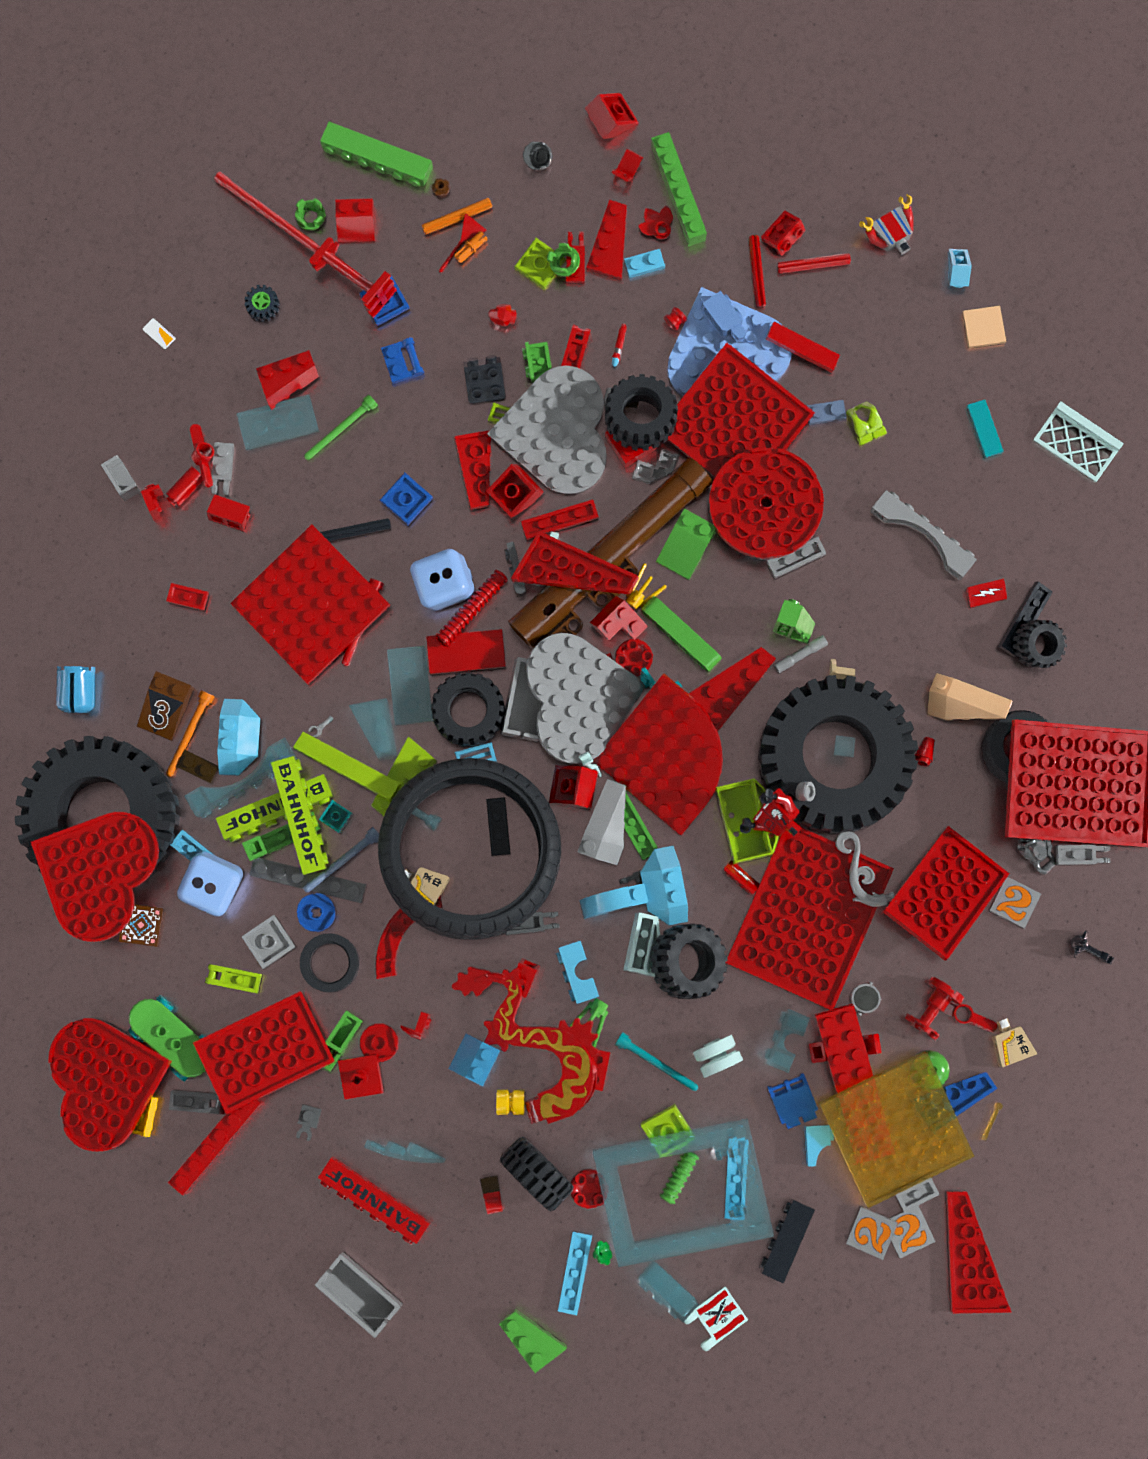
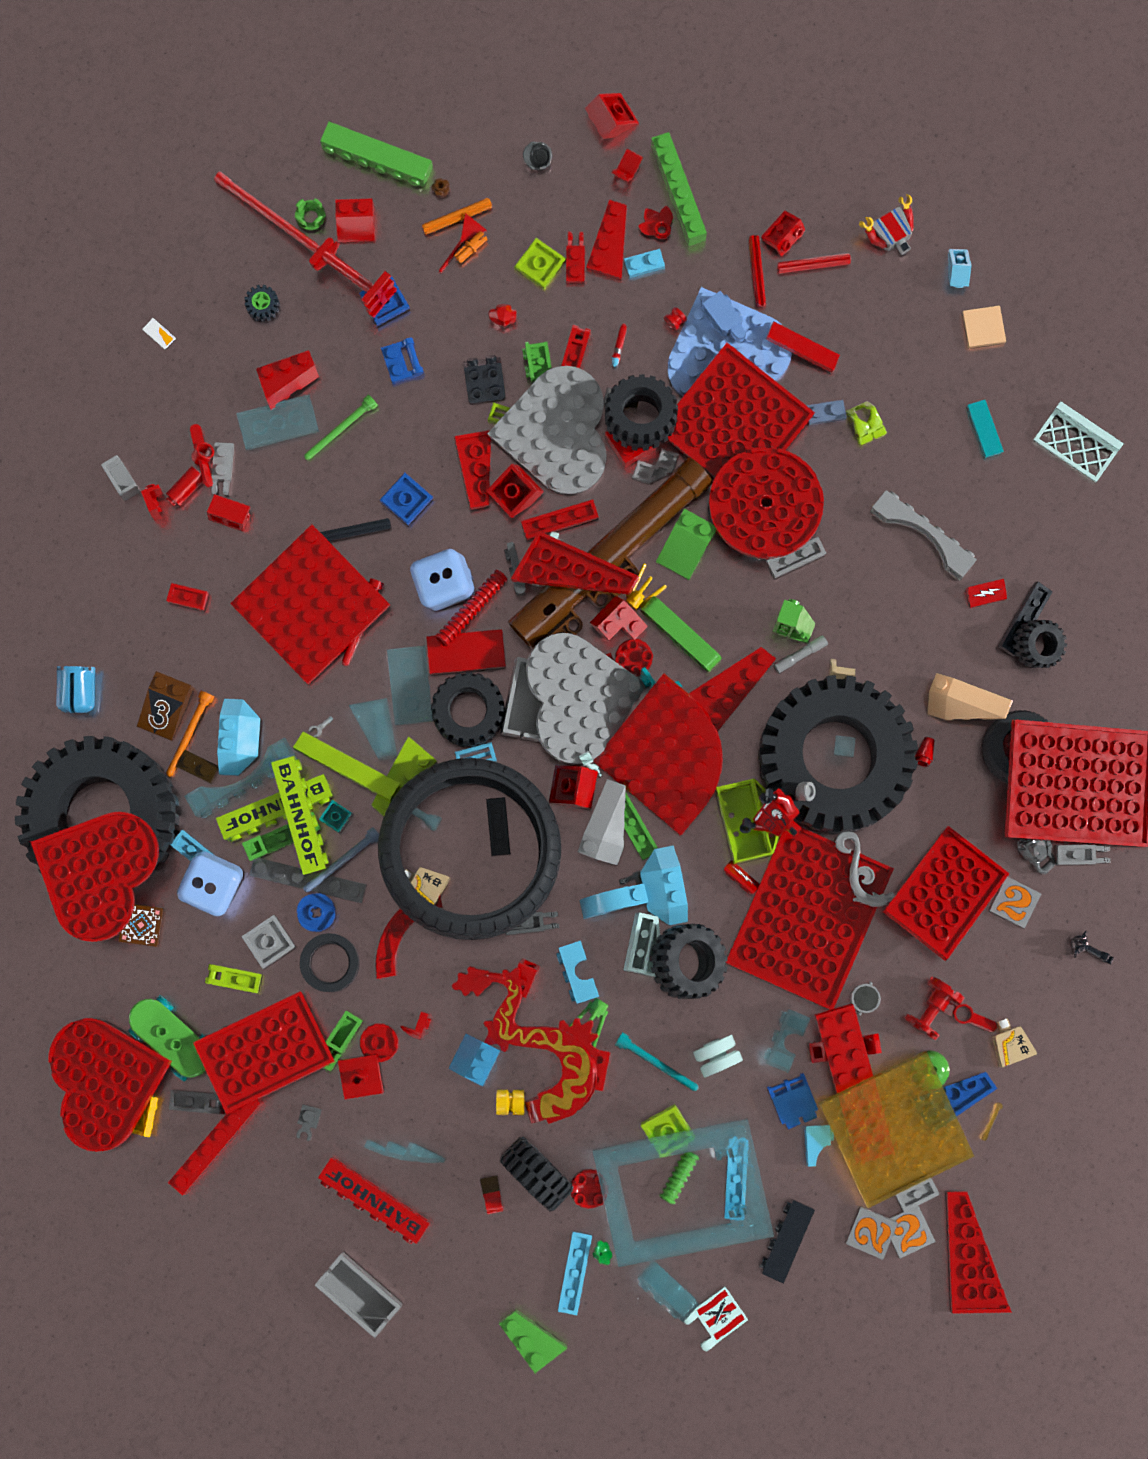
(555, 257): bright green piece -> none

